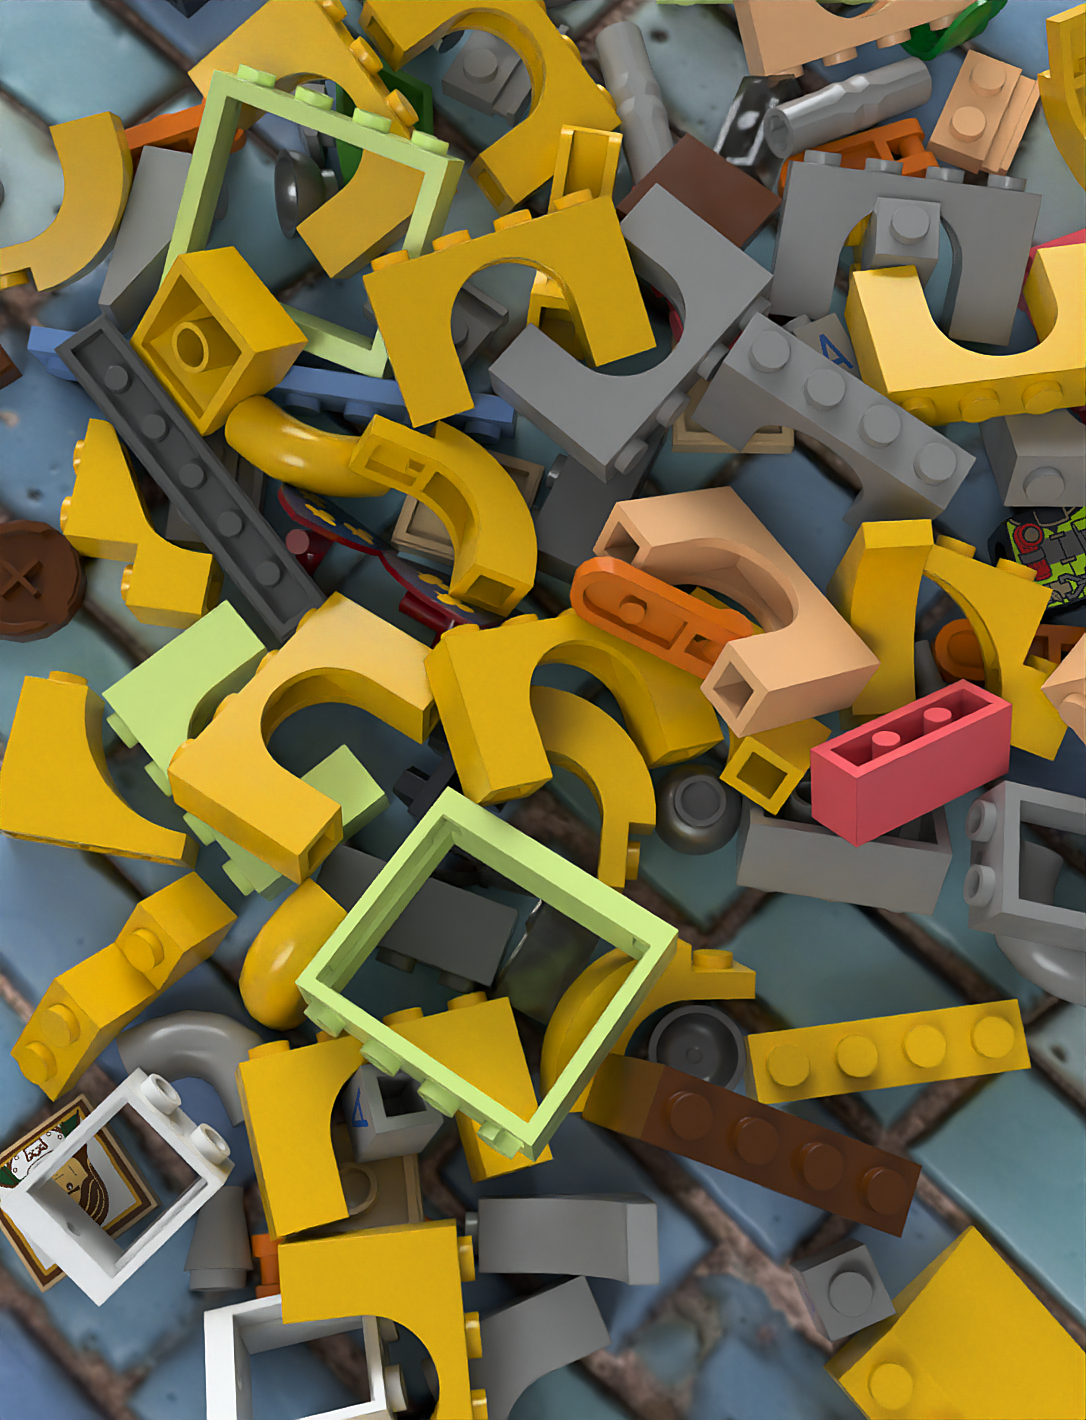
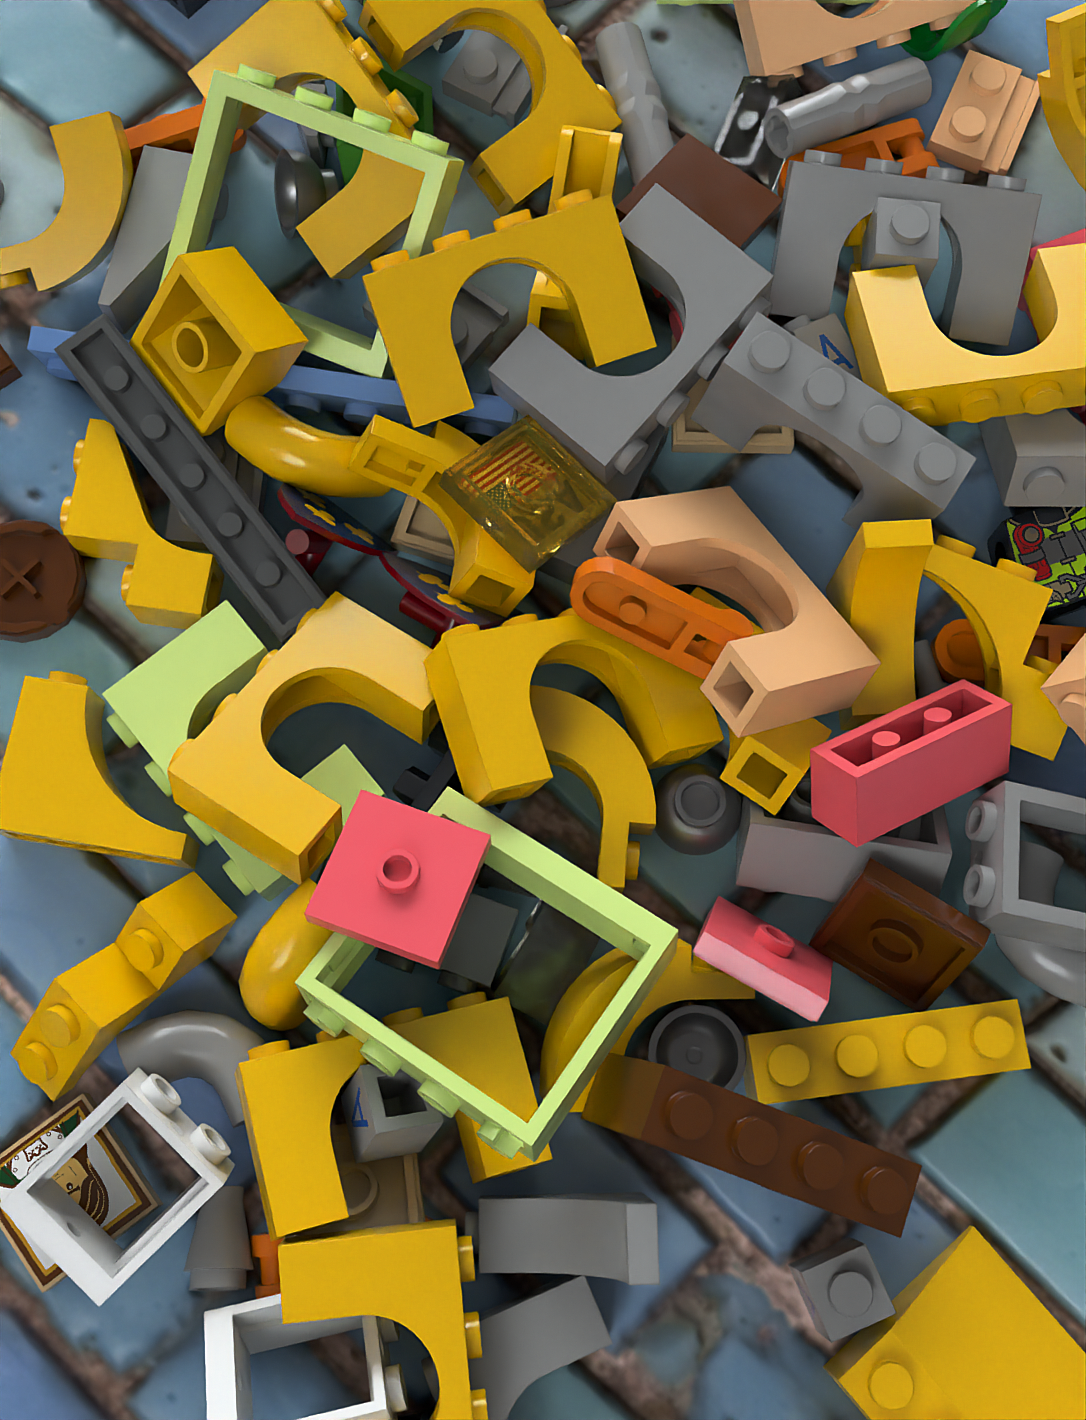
(399, 879): none -> coral plate
(527, 493): none -> clear yellow tile
(765, 959): none -> coral plate
(898, 936): none -> reddish brown tile

